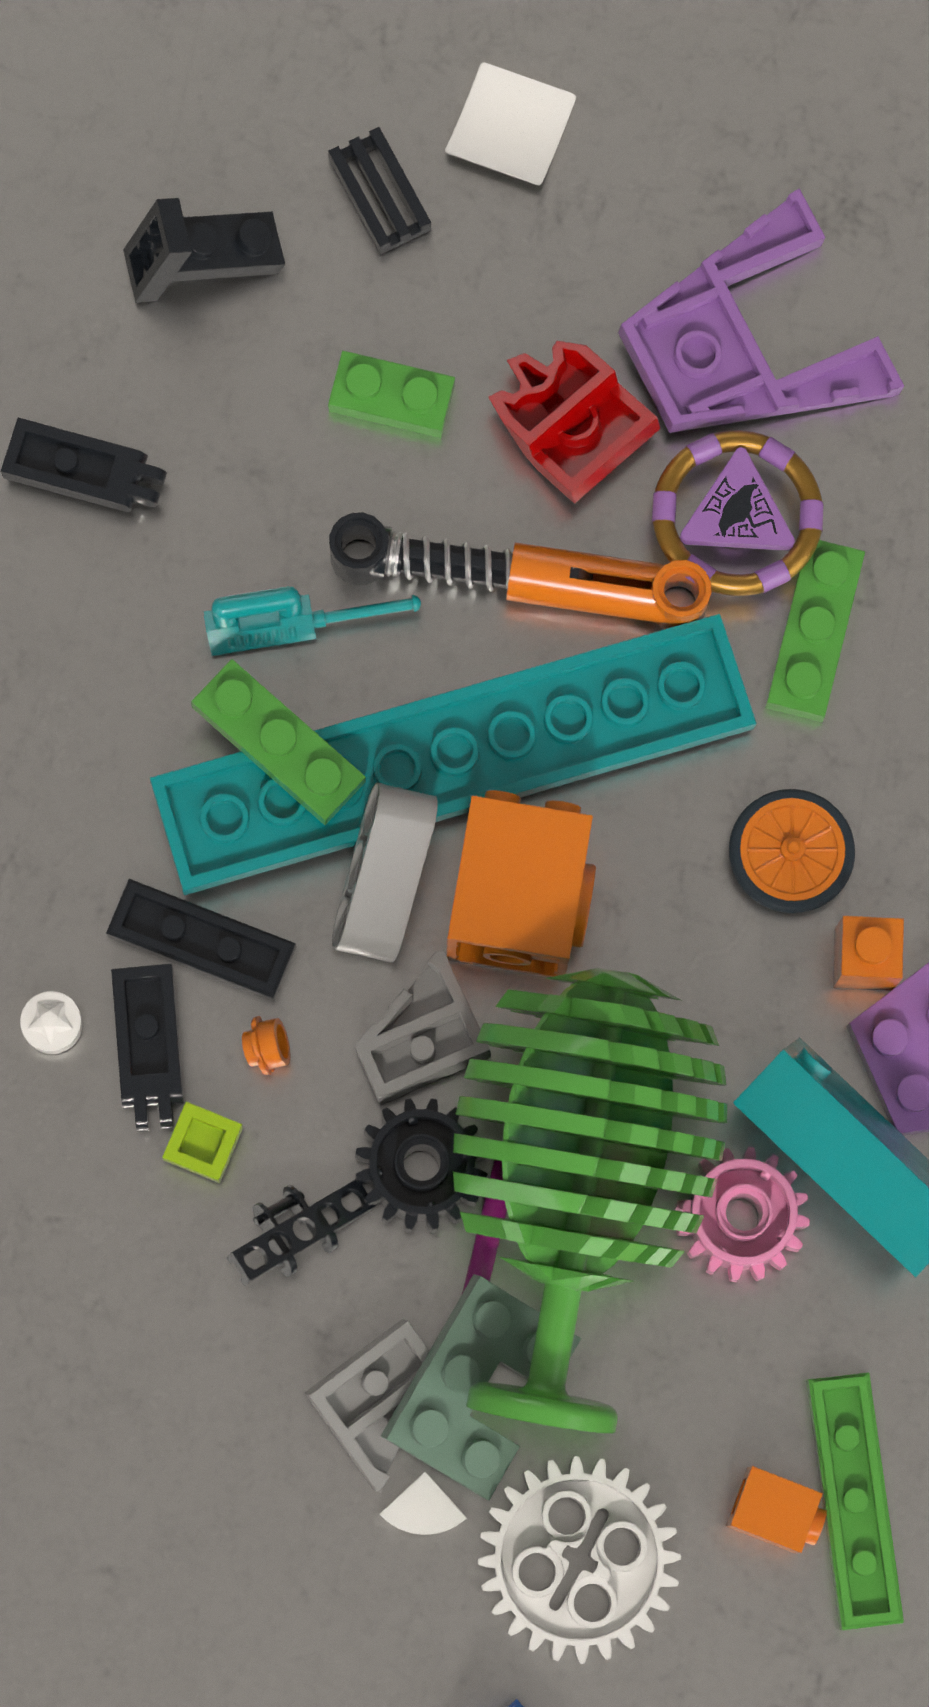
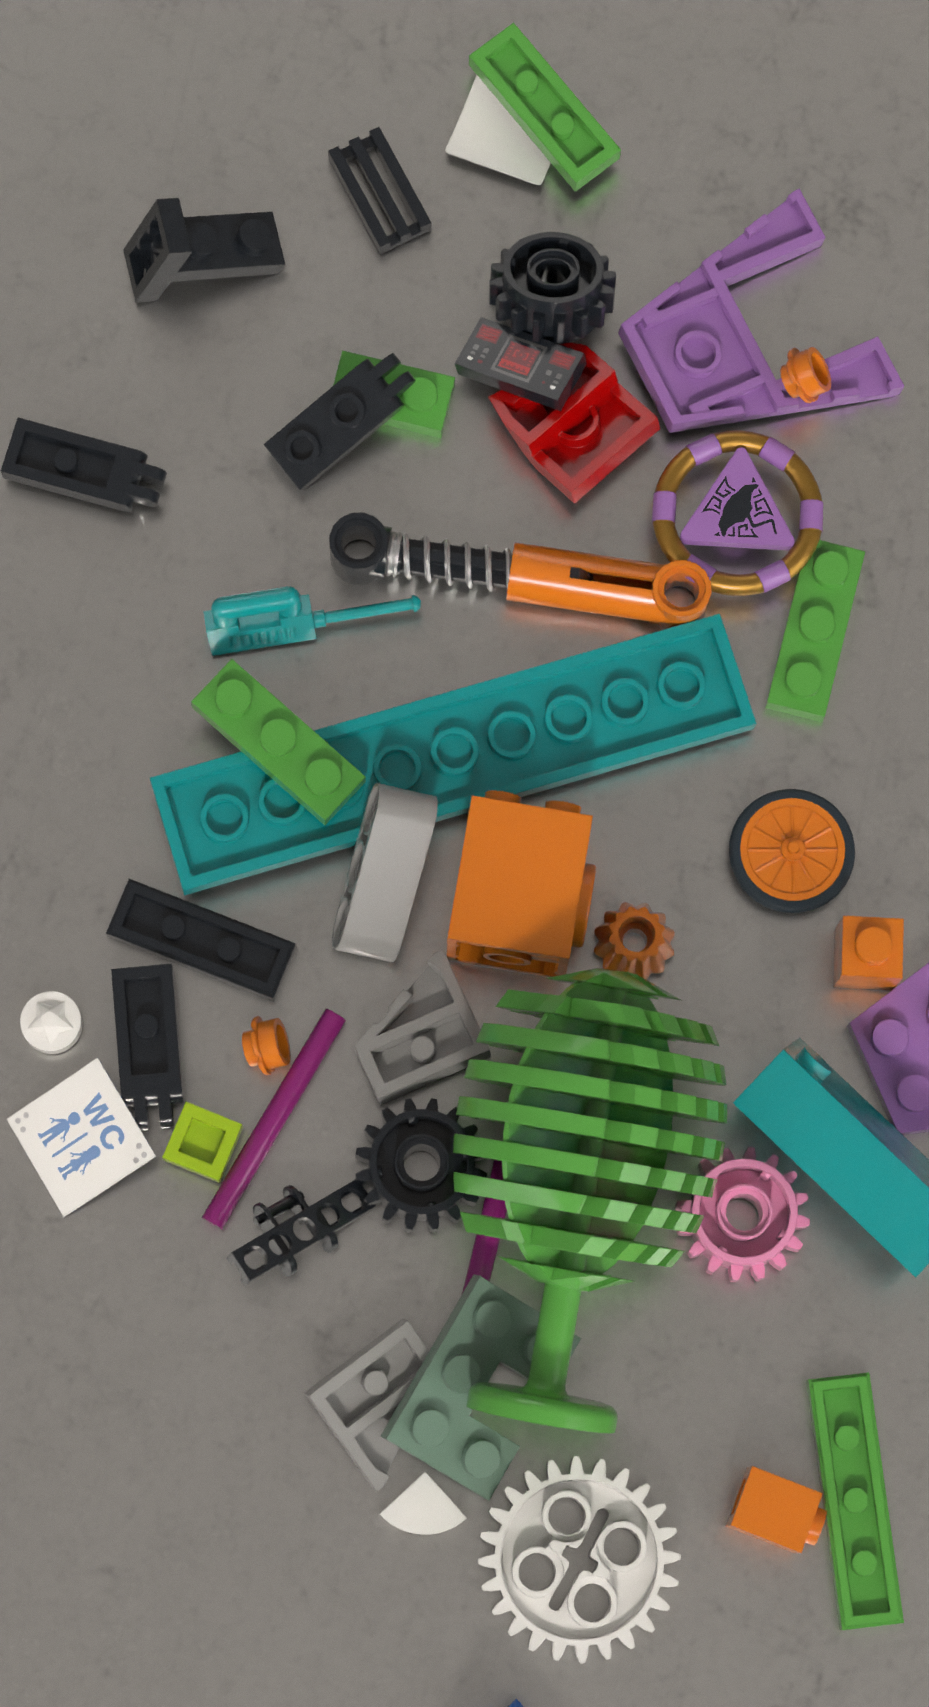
(81, 1137): none -> white sticker
(273, 1119): none -> magenta bar
(339, 421): none -> black hinge
(520, 366): none -> tile
(544, 107): none -> bright green plate
(552, 287): none -> black gear
(640, 921): none -> orange piece
(805, 374): none -> orange plate

